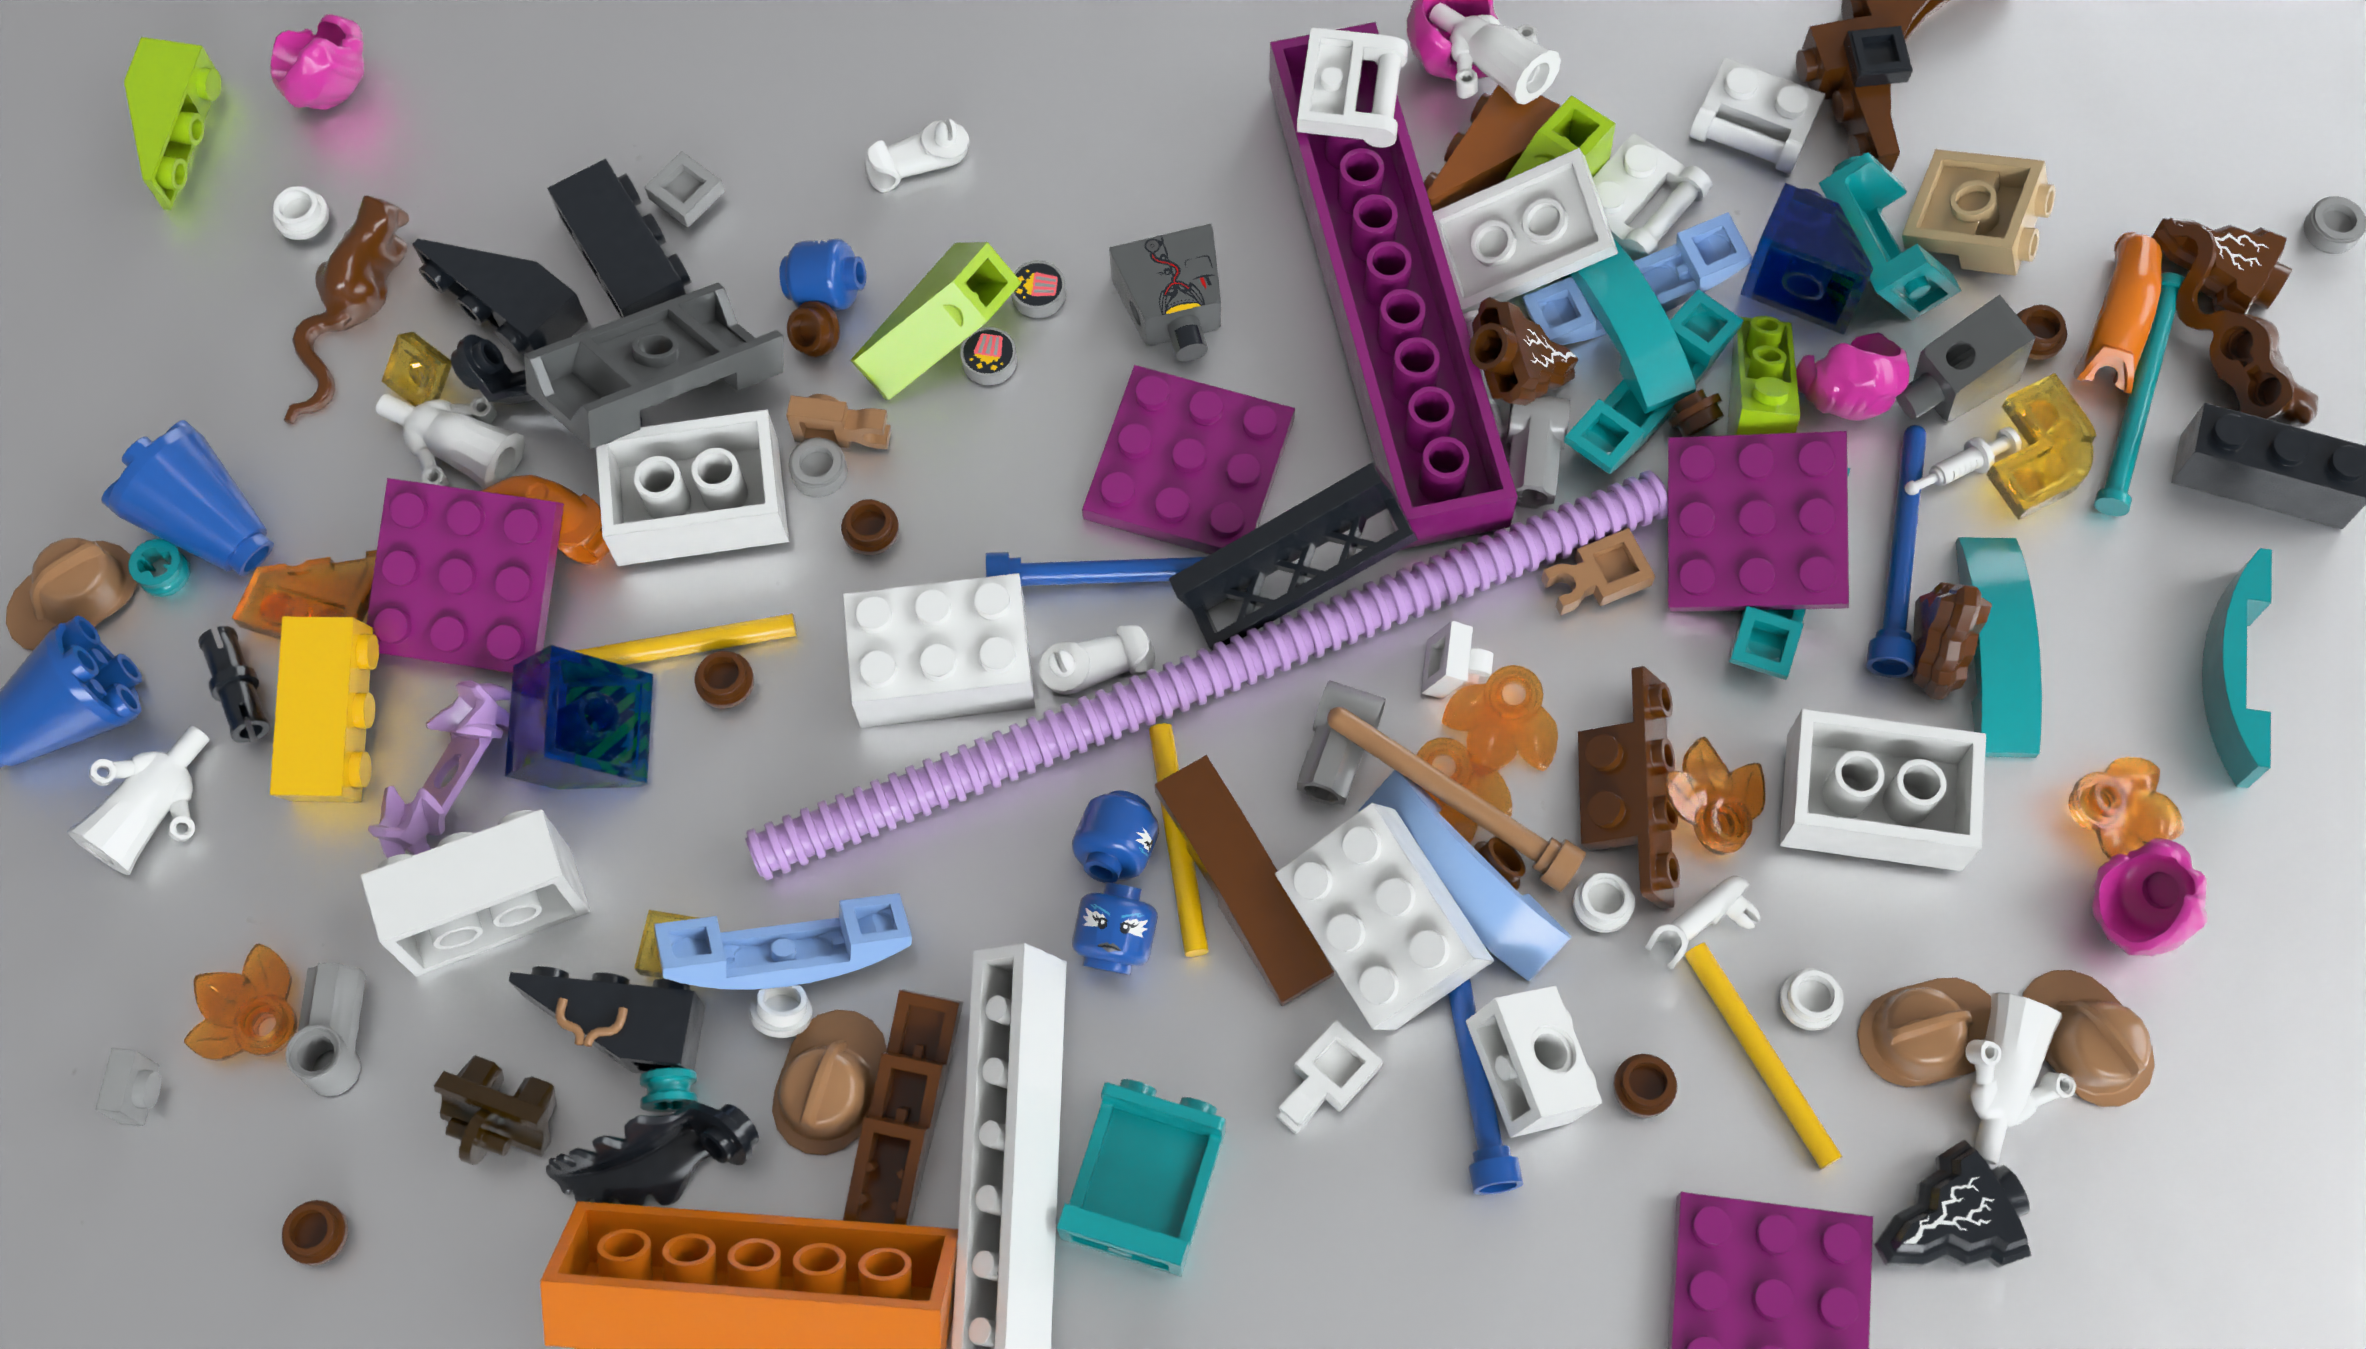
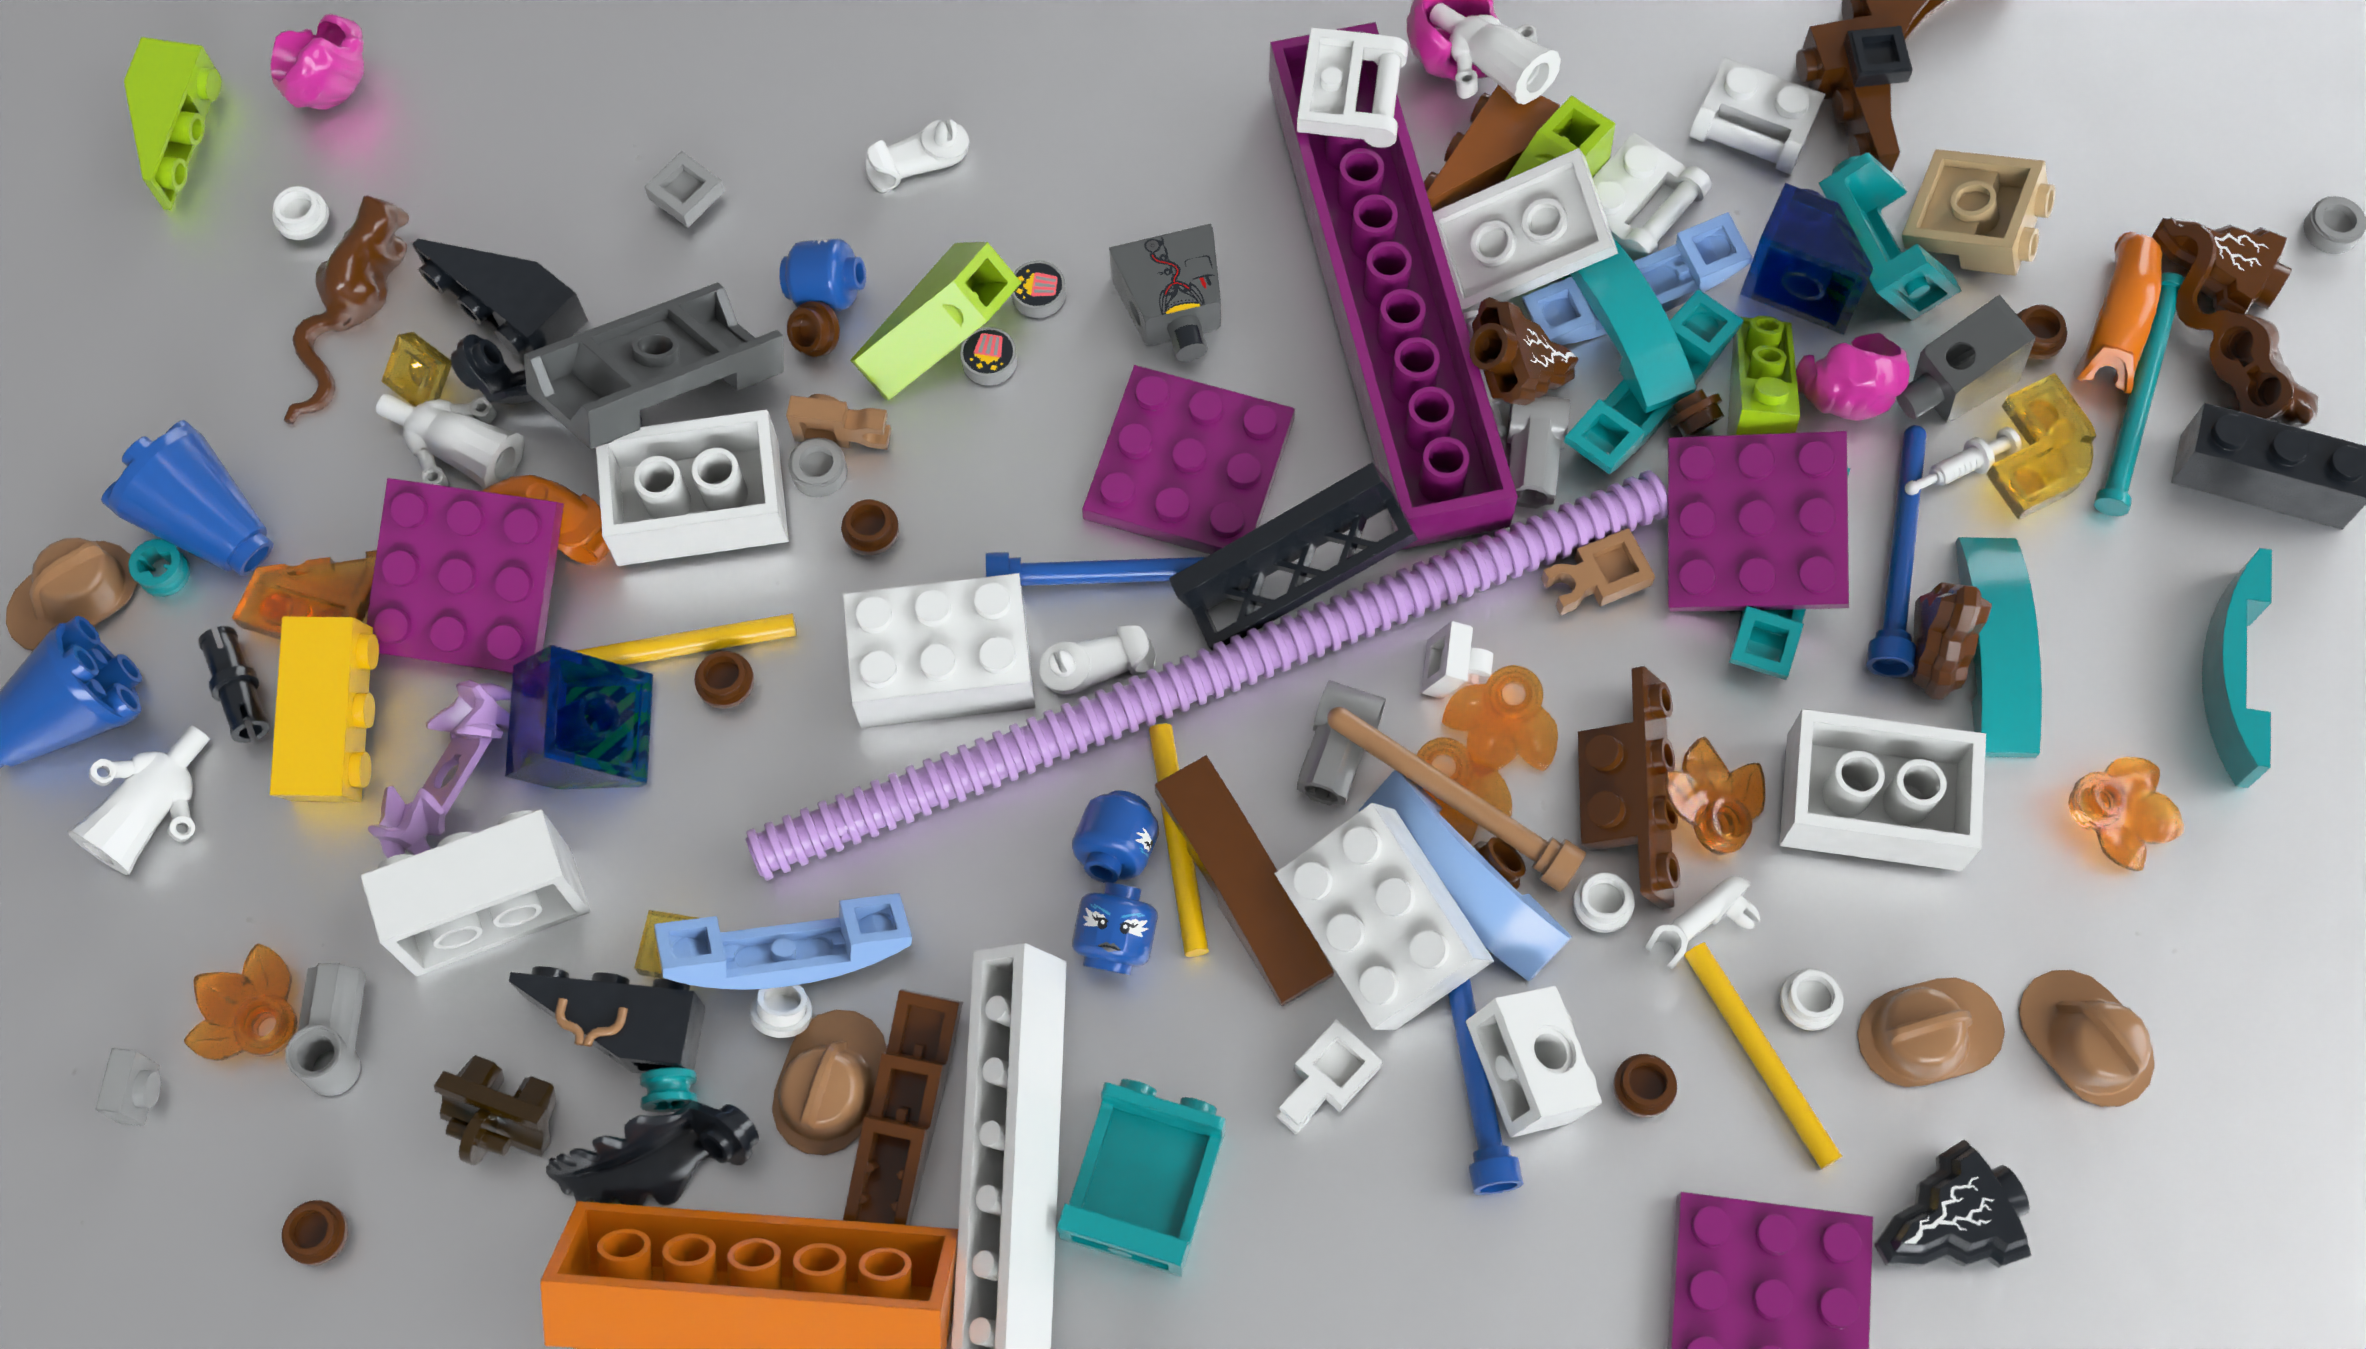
(617, 240): black brick -> none
(2009, 1066): white piece -> none
(2150, 898): dark pink hair -> none

